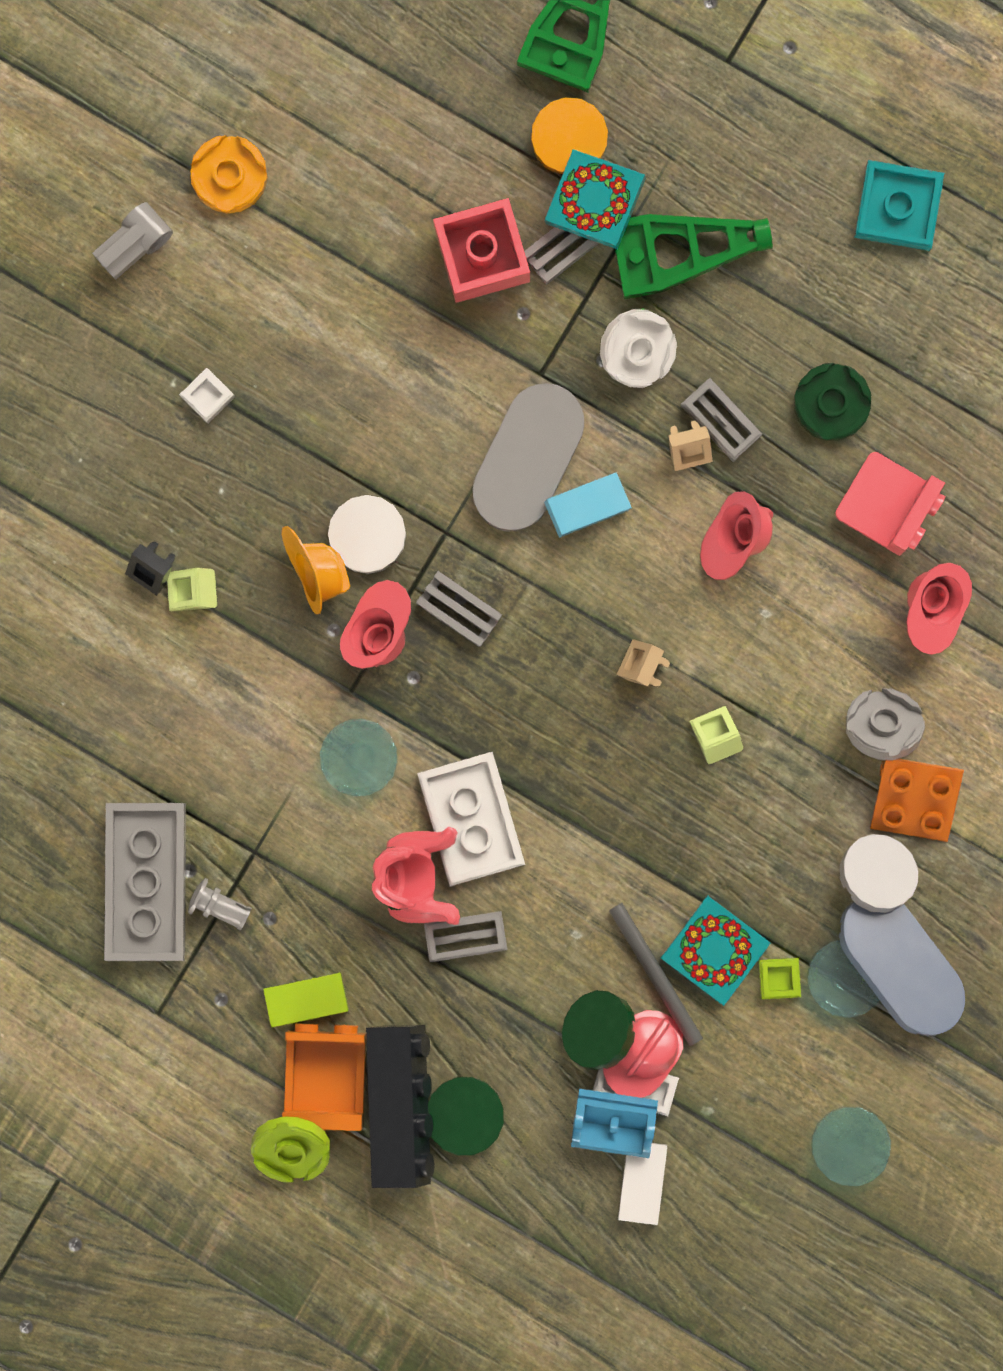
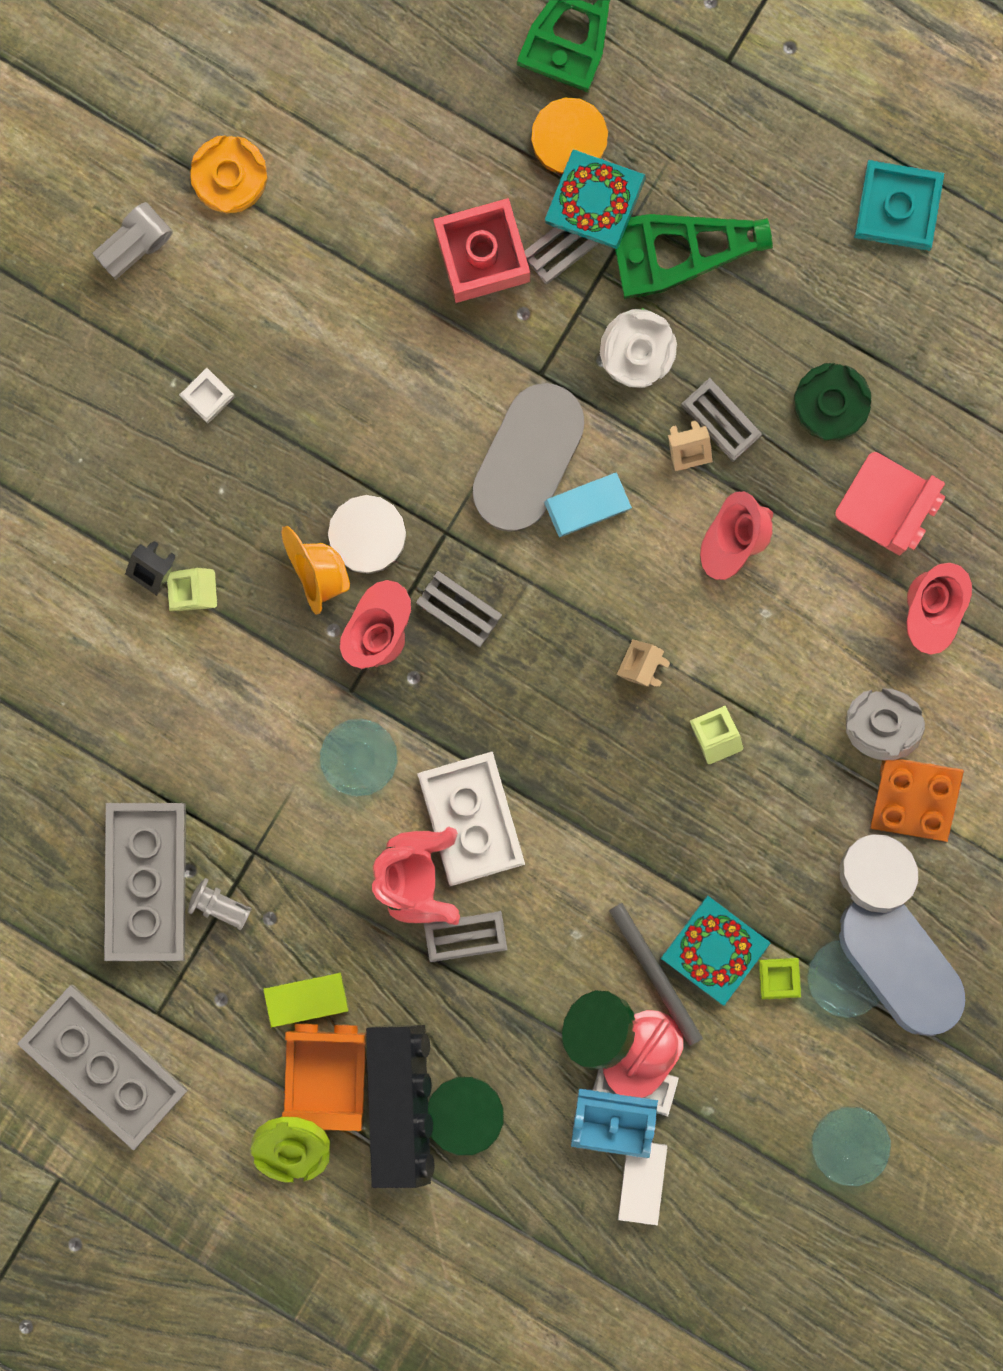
(102, 1067): none -> light grey plate

